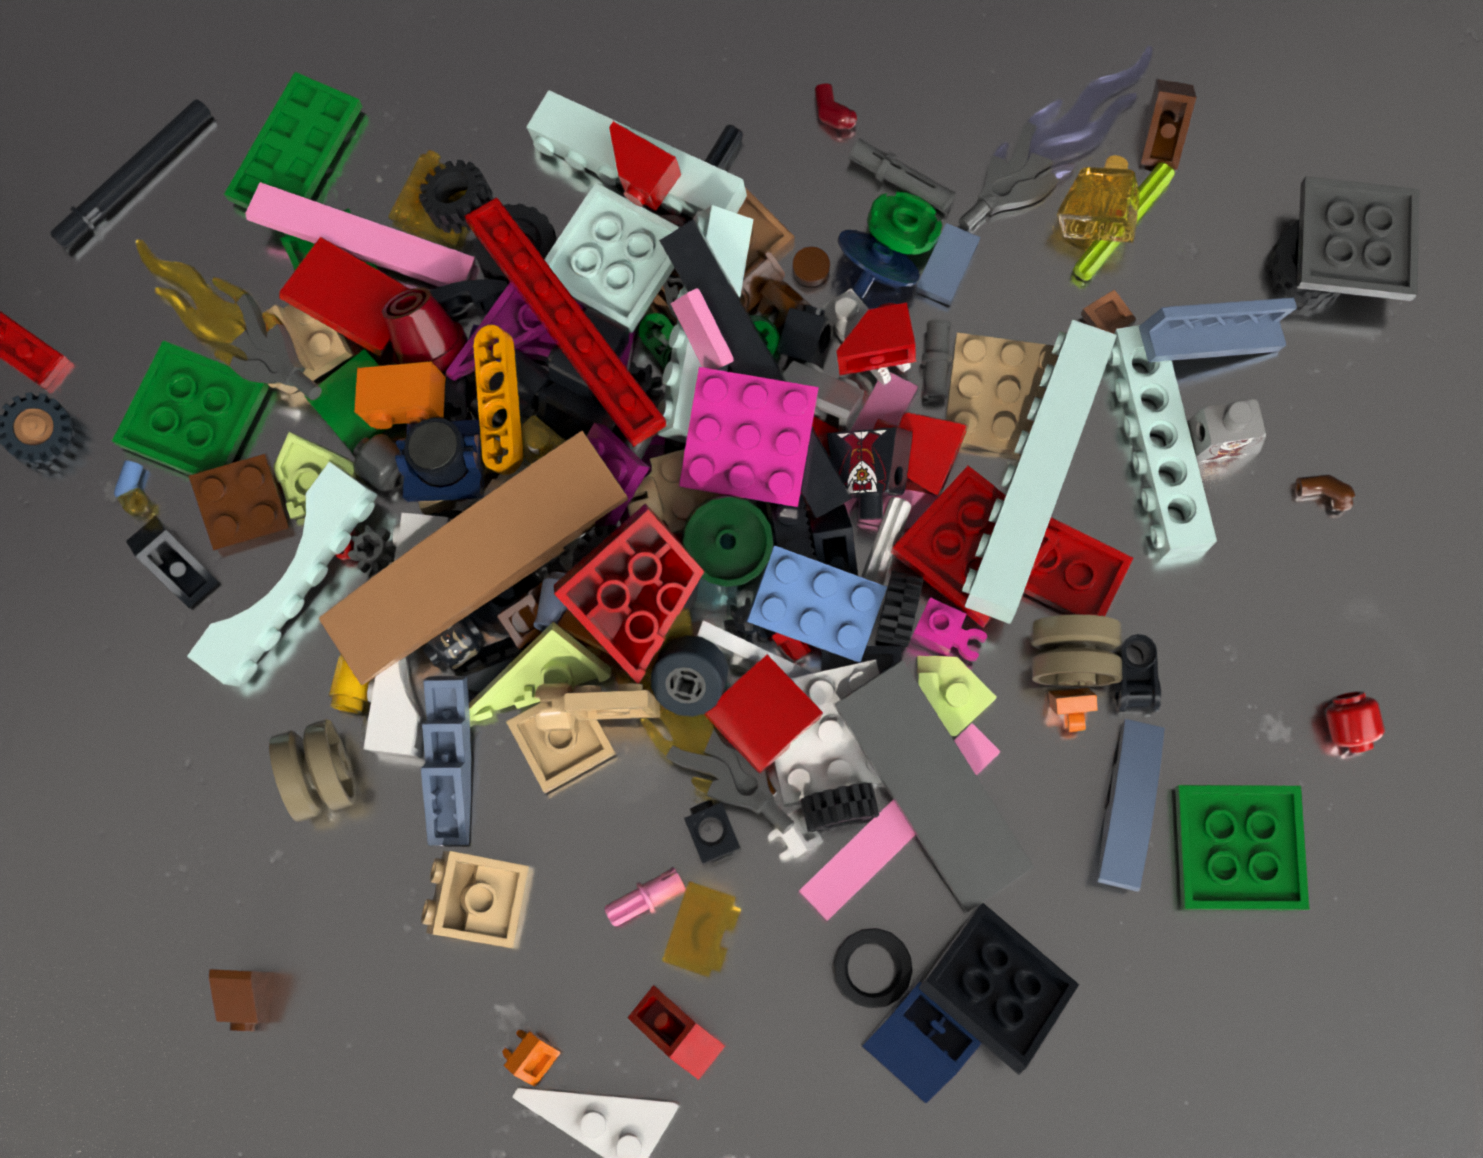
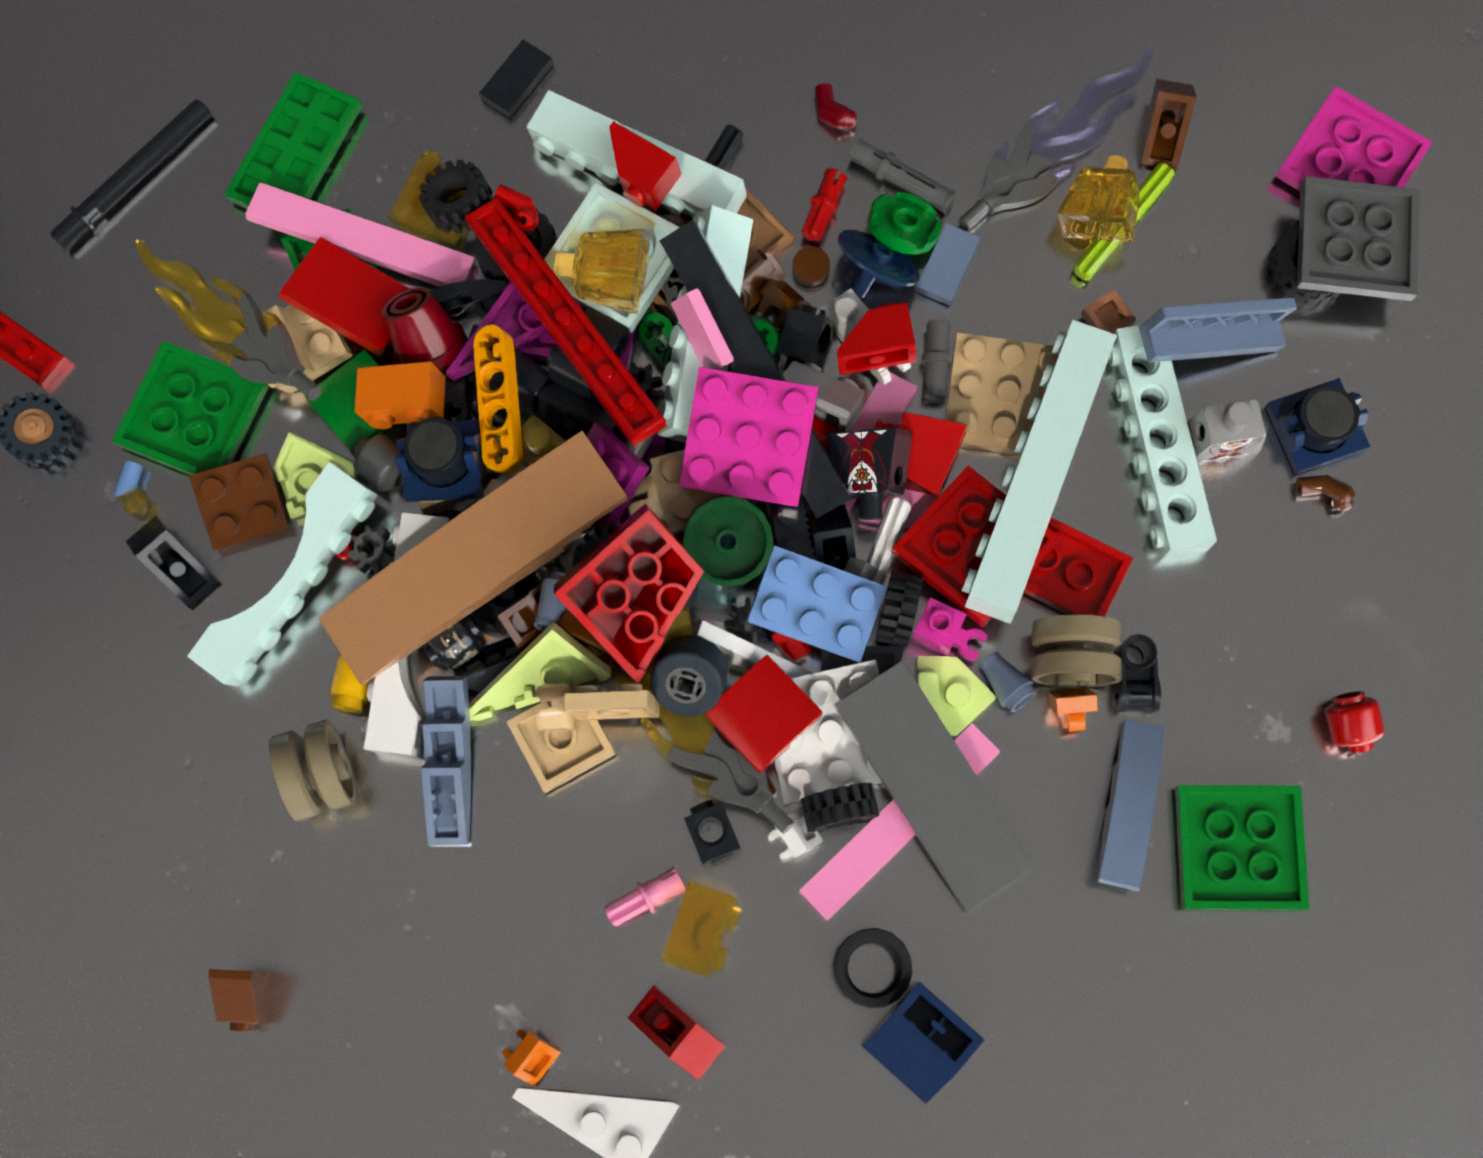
(475, 899): tan plate -> none
(516, 78): none -> black tile
(522, 207): none -> red arm
(607, 268): none -> clear yellow torso
(823, 205): none -> red axle
(861, 568): none -> dark grey piece
(999, 988): black plate -> none
(1009, 684): none -> sand blue cone
(1320, 422): none -> piece
(1354, 145): none -> dark pink plate

